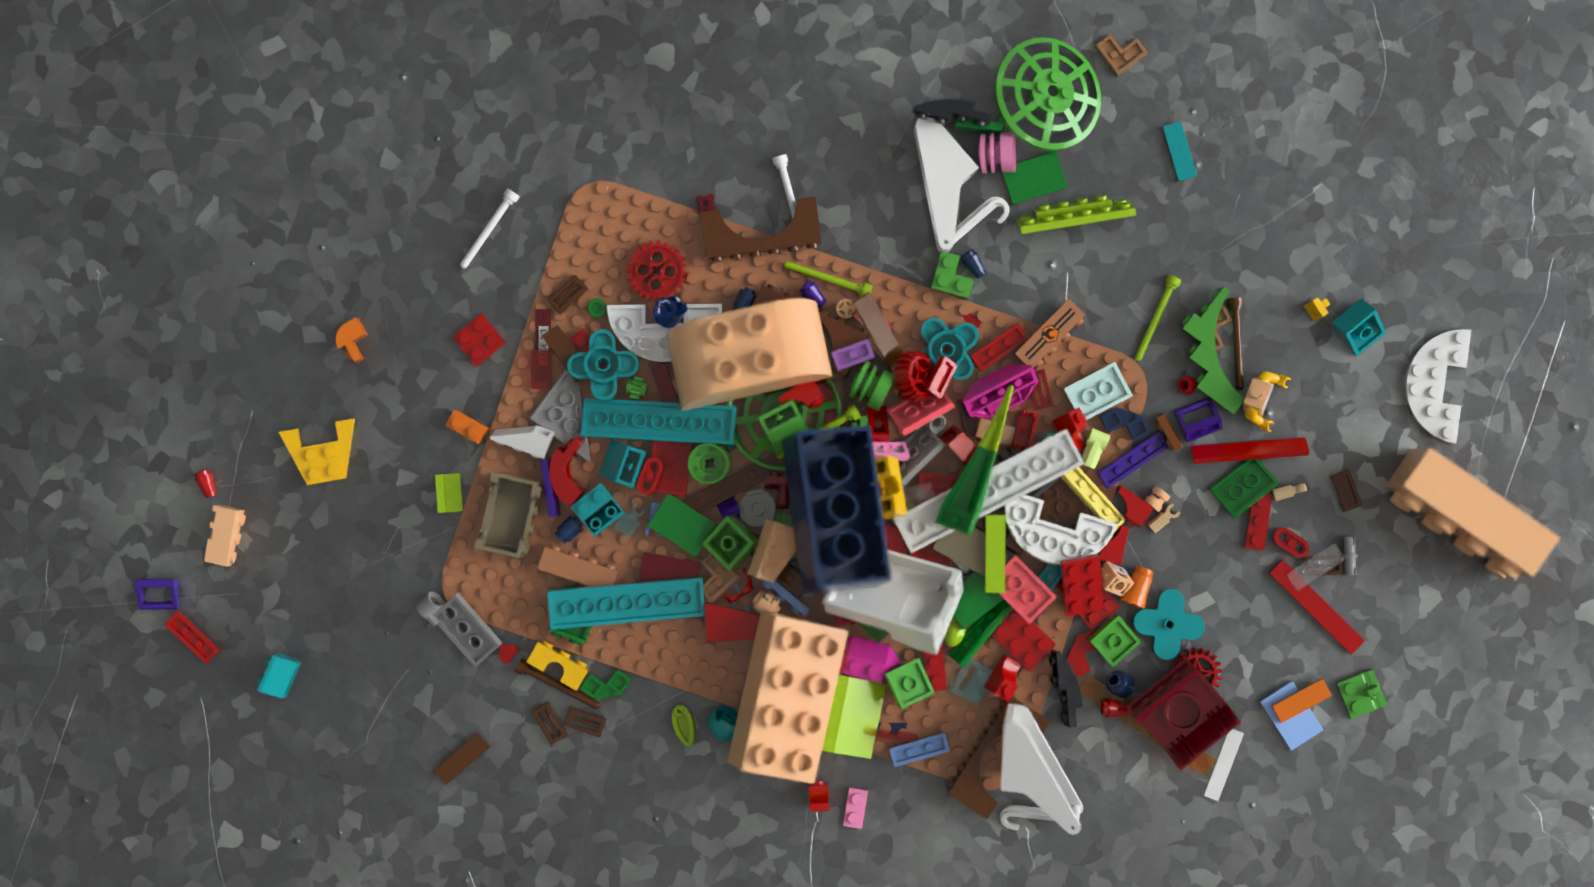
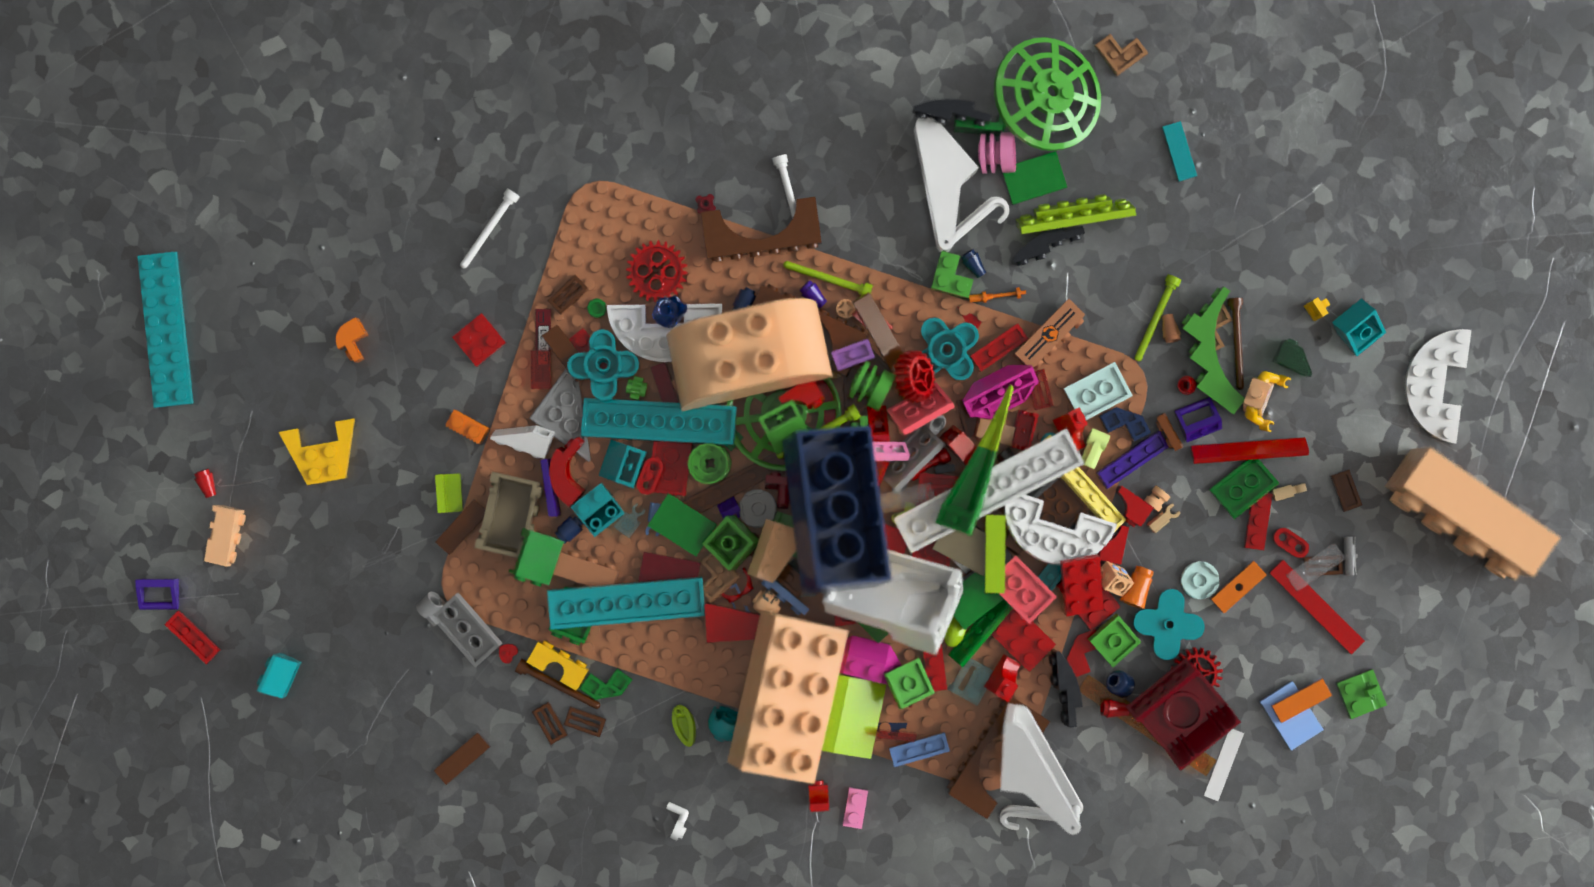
(165, 329): none -> teal plate
(461, 527): none -> reddish brown tile
(537, 558): none -> green panel
(678, 830): none -> white plate
(892, 490): yellow arch -> none
(940, 377): tile -> none
(941, 457): none -> red piece
(944, 468): none -> black tile
(984, 297): none -> orange piece
(1039, 246): none -> black slope
(1170, 329): none -> nougat cone
(1200, 580): none -> light aqua tile
(1247, 578): none -> orange tile
(1292, 357): none -> clear green slope

